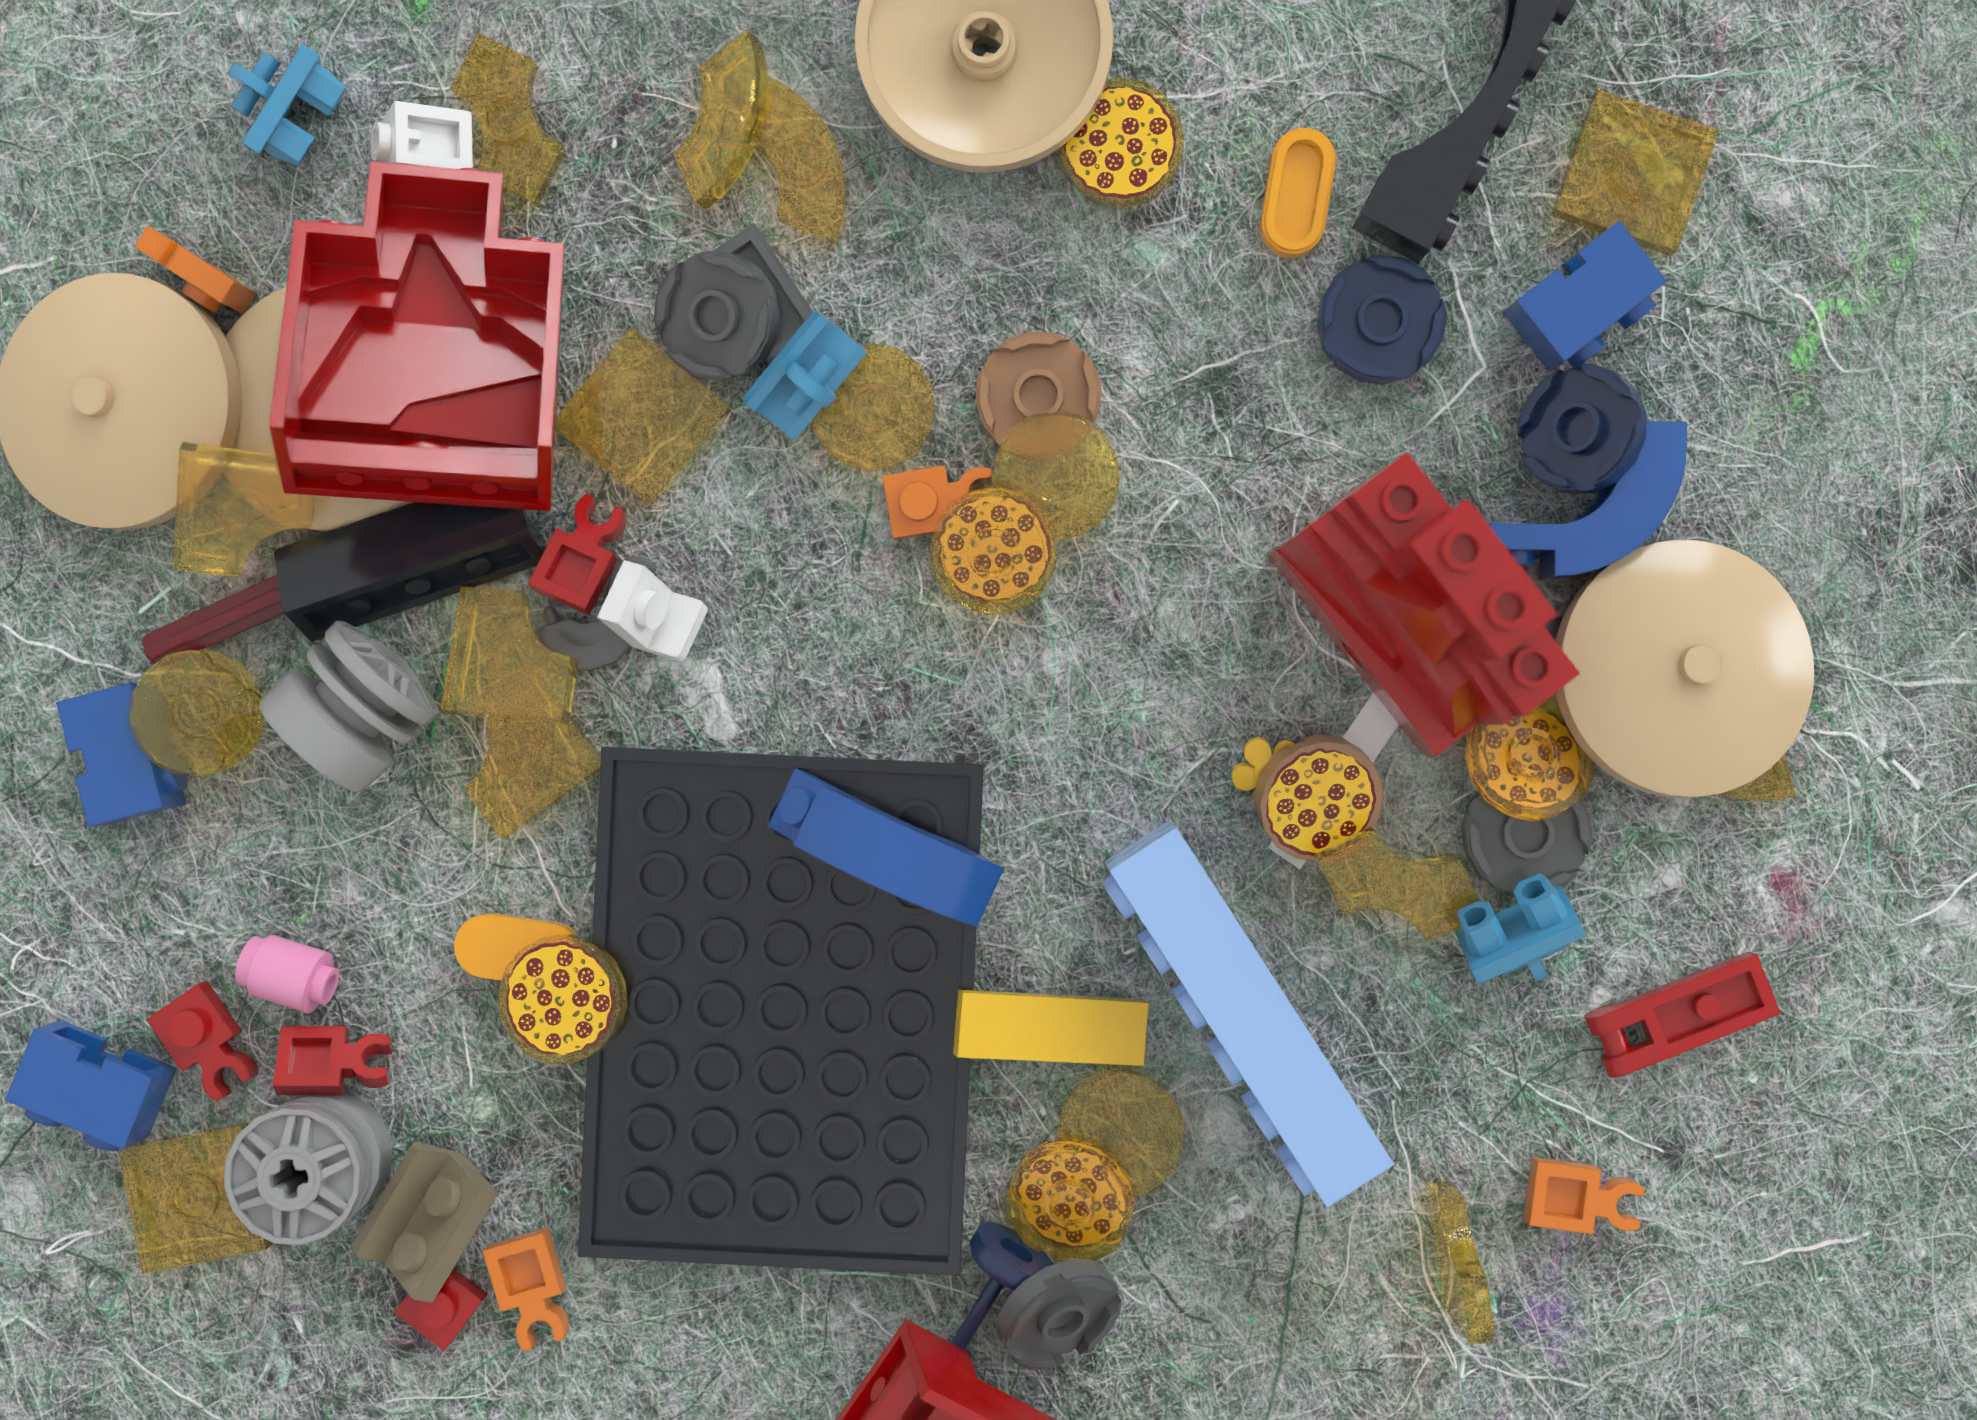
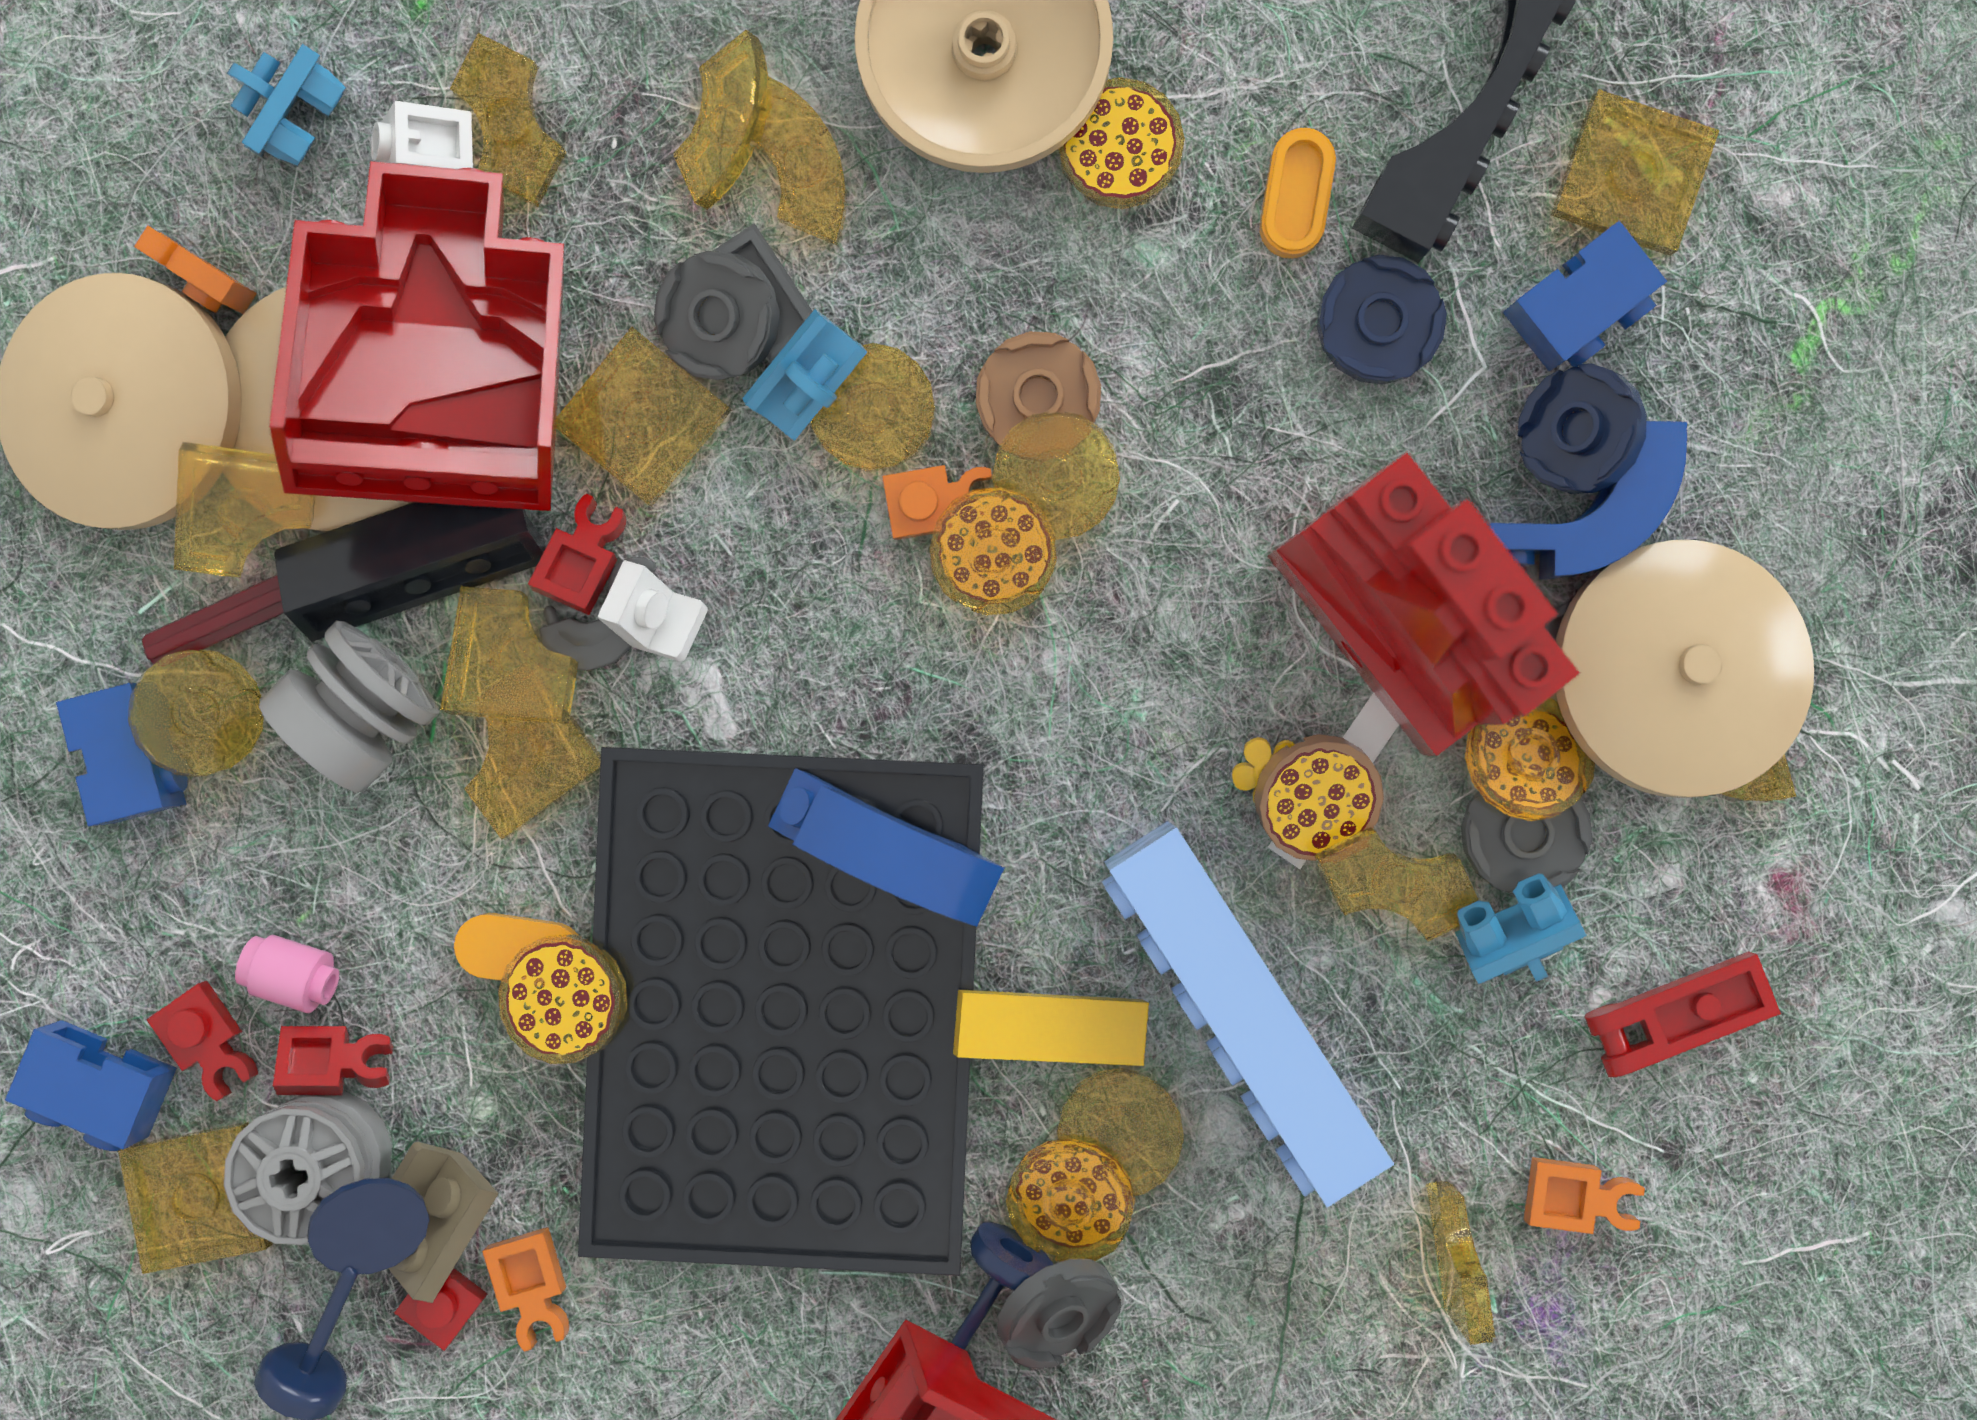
(354, 1233): none -> dark blue piece

